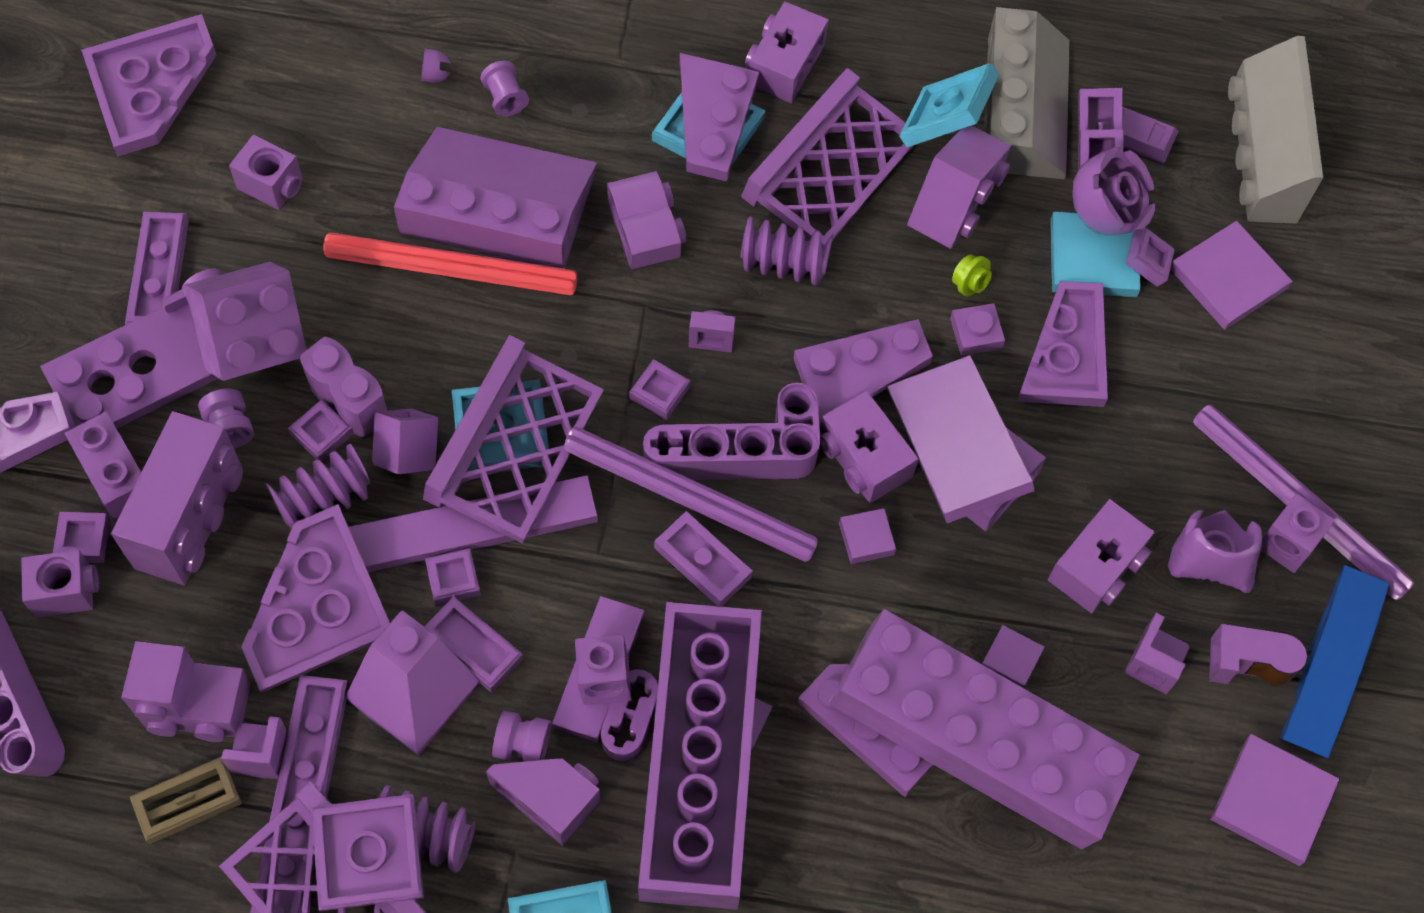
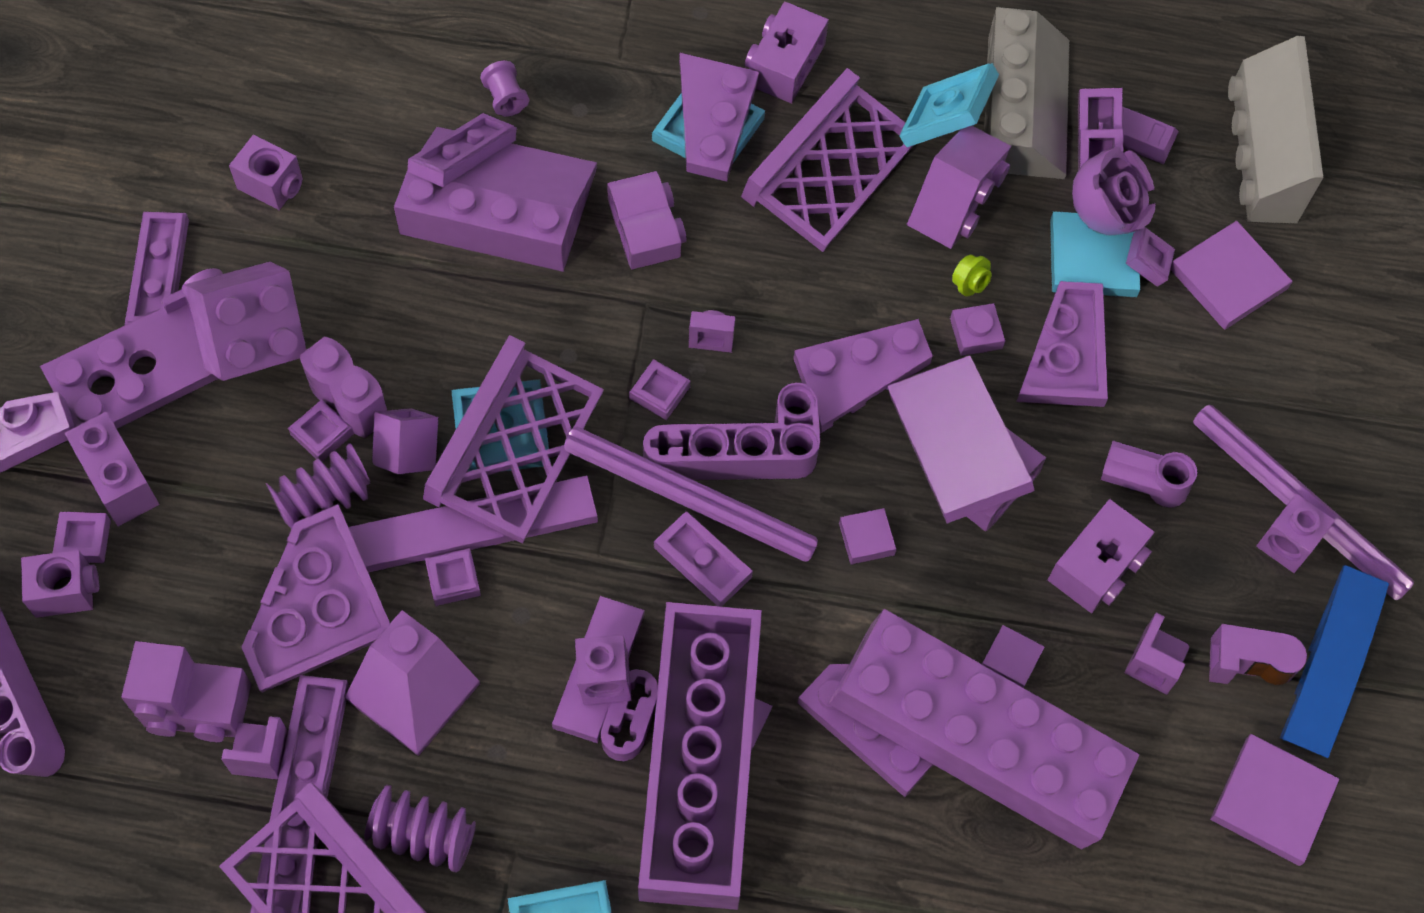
(148, 79): medium lavender plate -> none
(178, 499): medium lavender brick -> none
(194, 816): dark tan tile -> none
(226, 410): medium lavender wheel -> none
(367, 852): medium lavender tile -> none
(431, 66): medium lavender hinge -> none
(450, 263): coral axle -> none
(462, 150): none -> medium lavender tile
(475, 644): medium lavender tile -> none
(525, 738): medium lavender wheel -> none
(548, 793): medium lavender slope -> none
(785, 252): medium lavender piece -> none
(866, 426): medium lavender brick -> none
(1146, 472): none -> medium lavender piece
(1217, 551): medium lavender hair -> none

